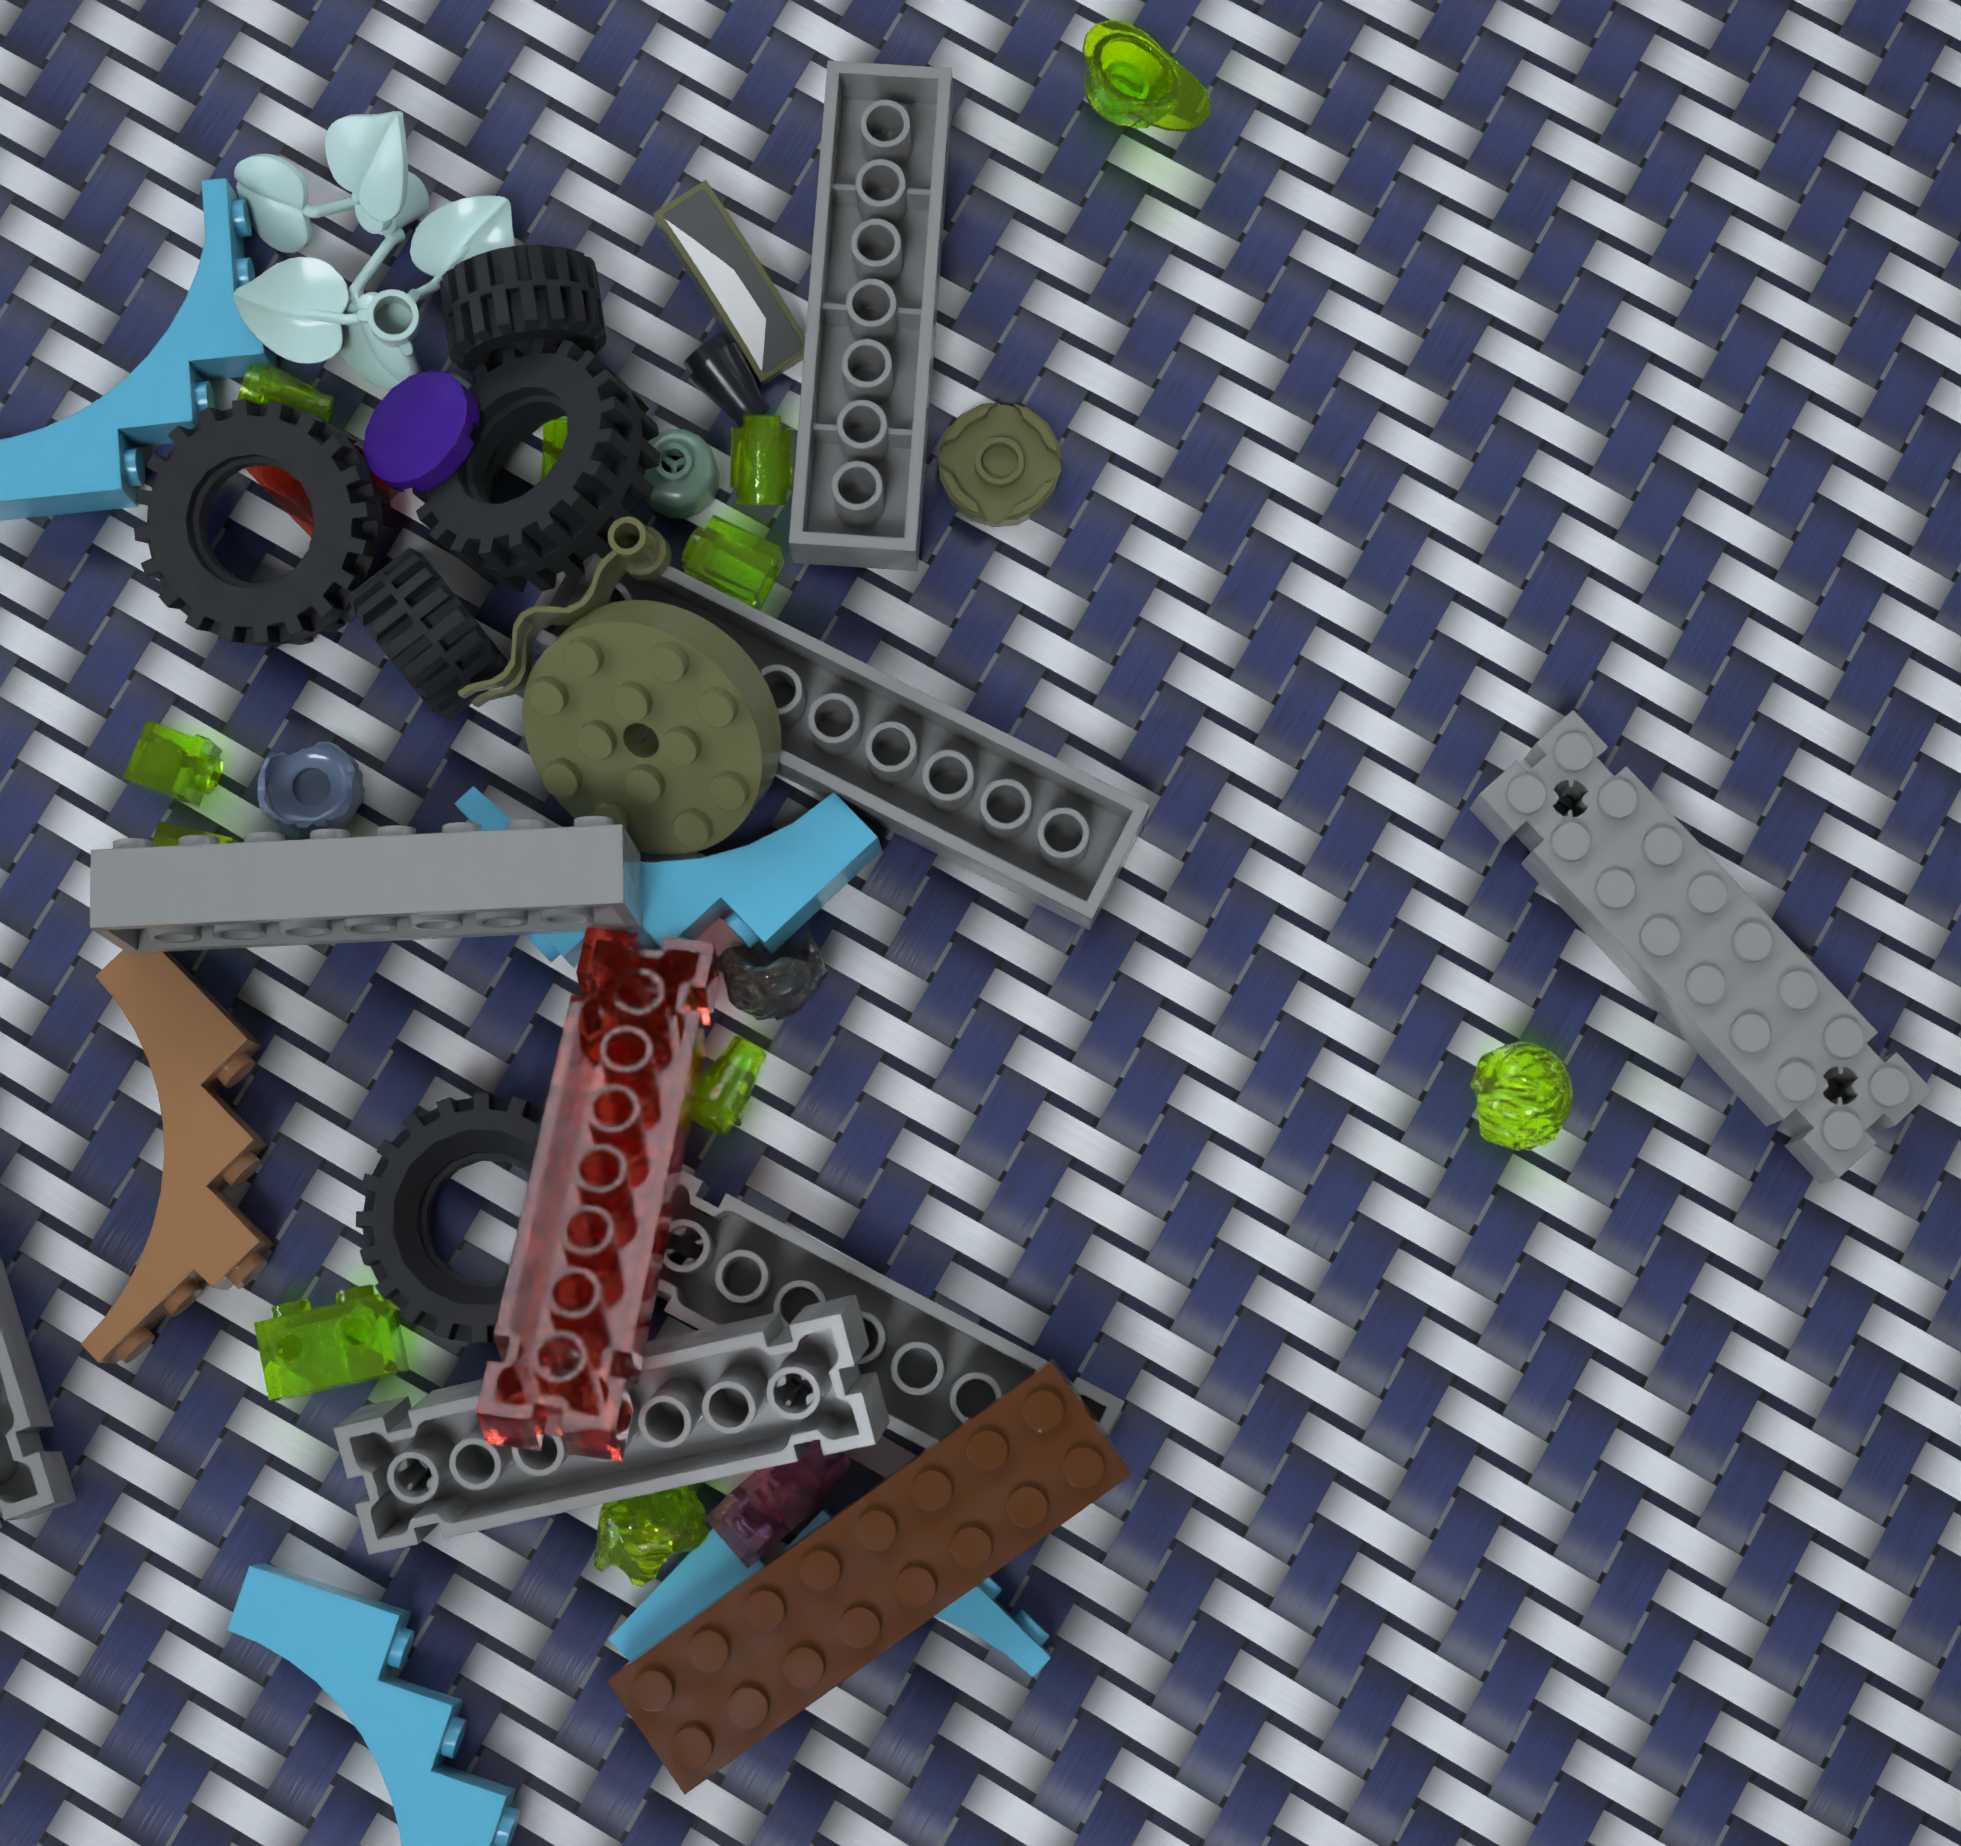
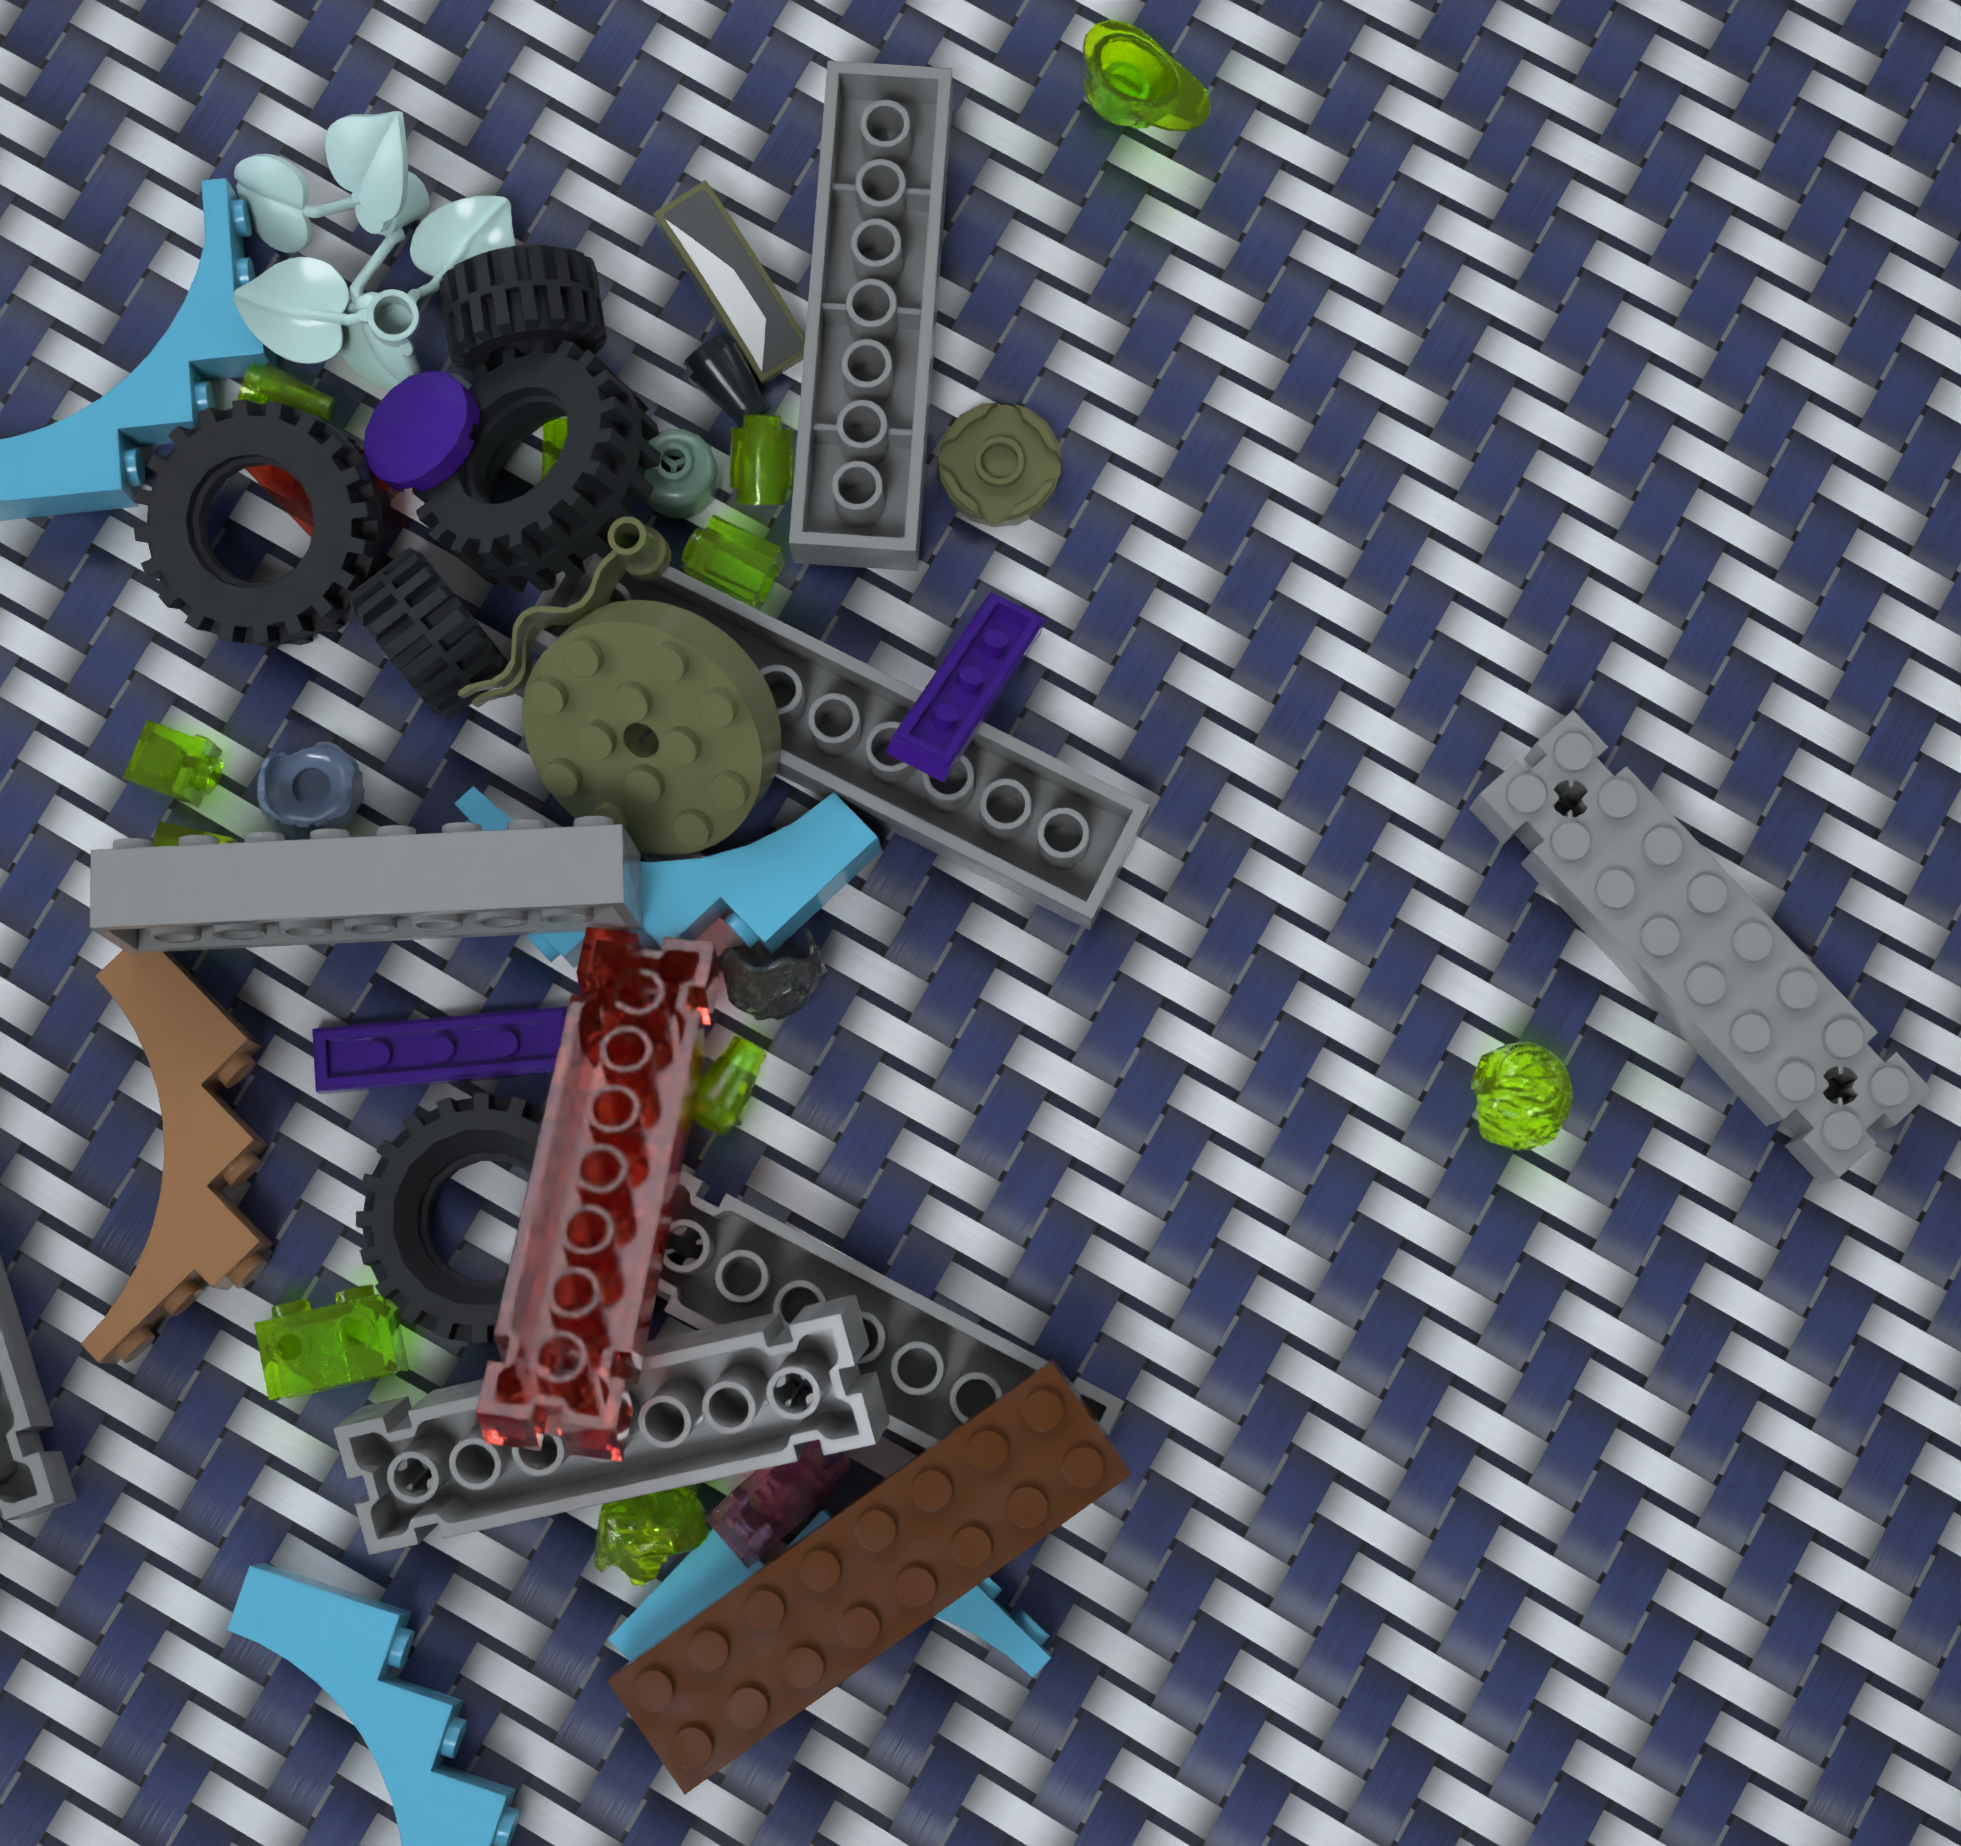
(437, 1050): none -> dark purple tile
(966, 687): none -> dark purple tile

